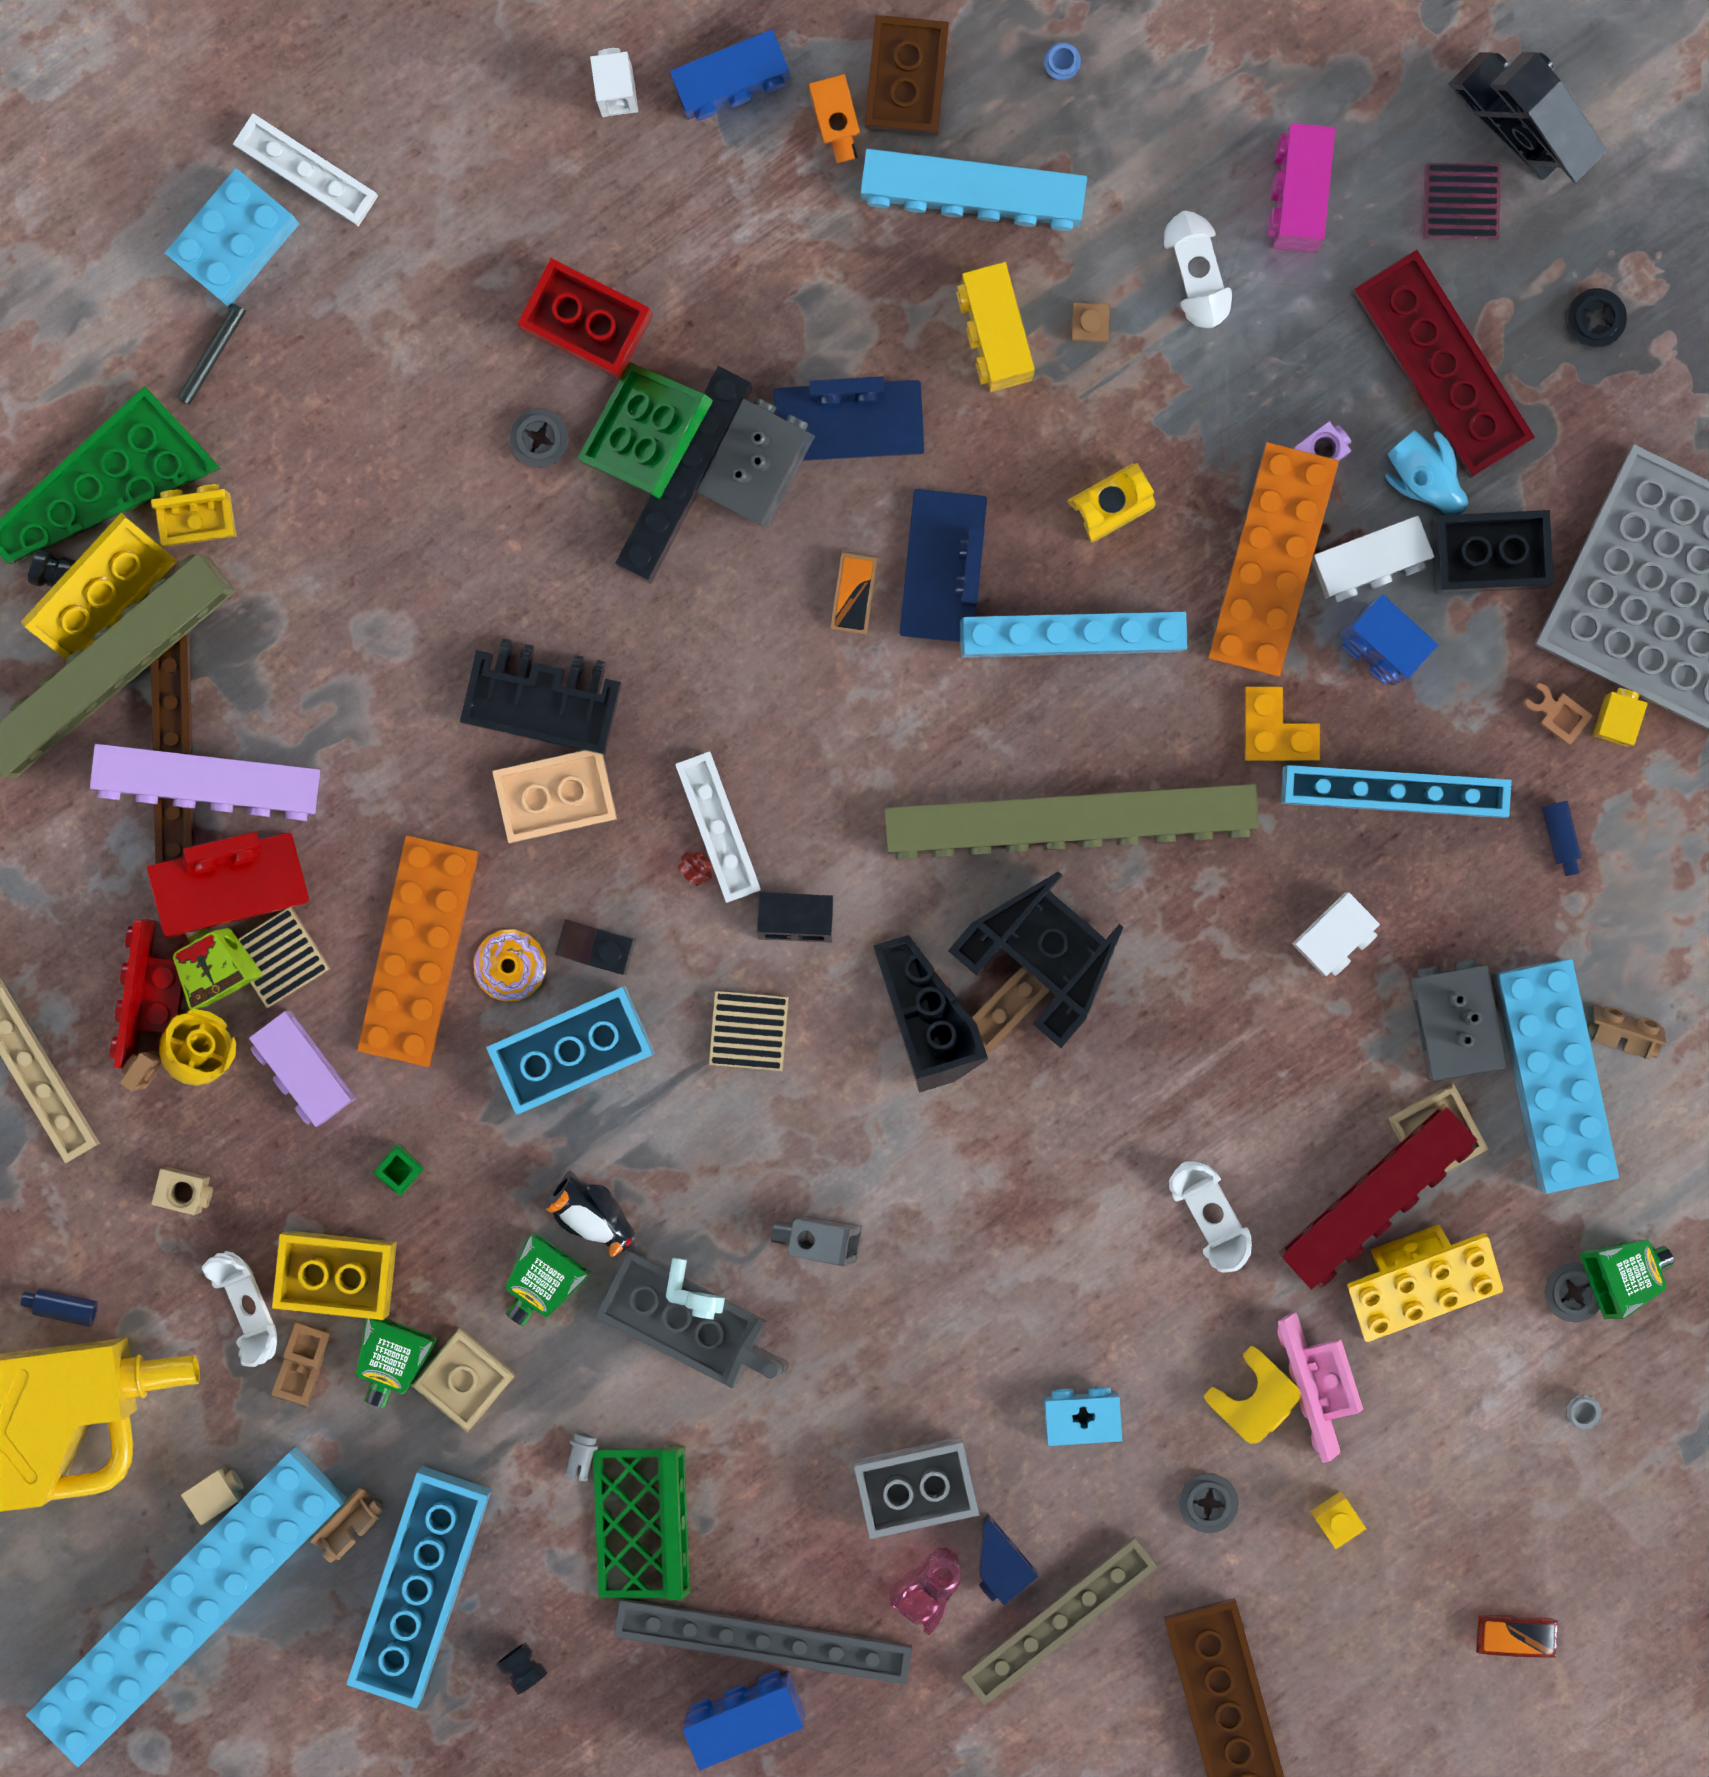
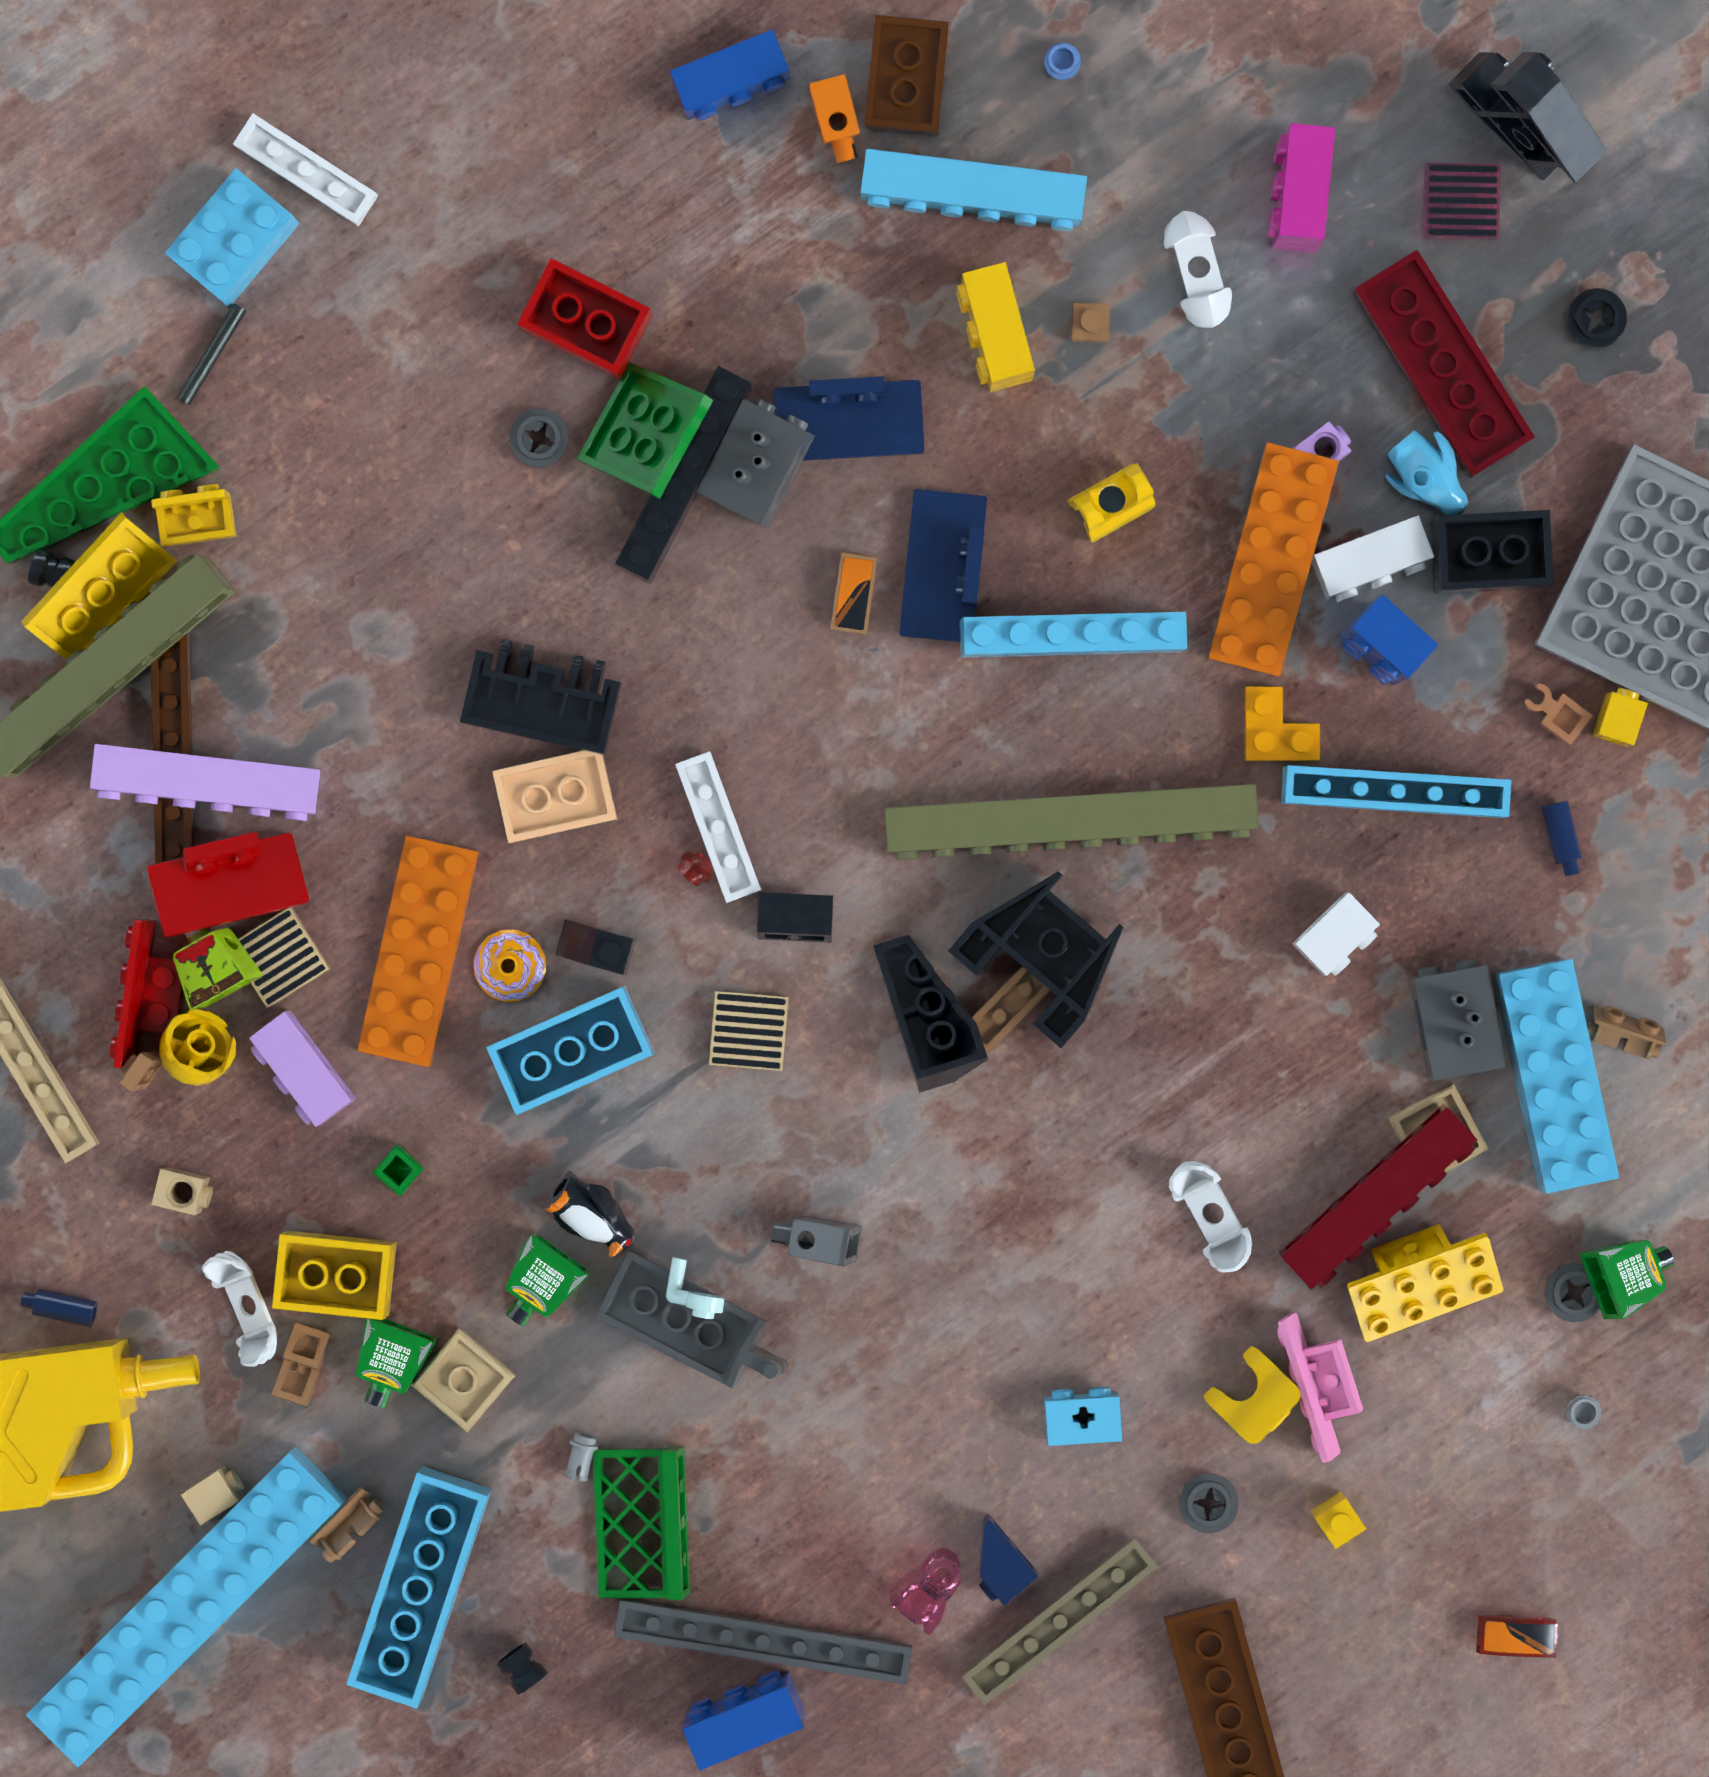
(614, 82): white brick -> none
(916, 1487): light grey brick -> none

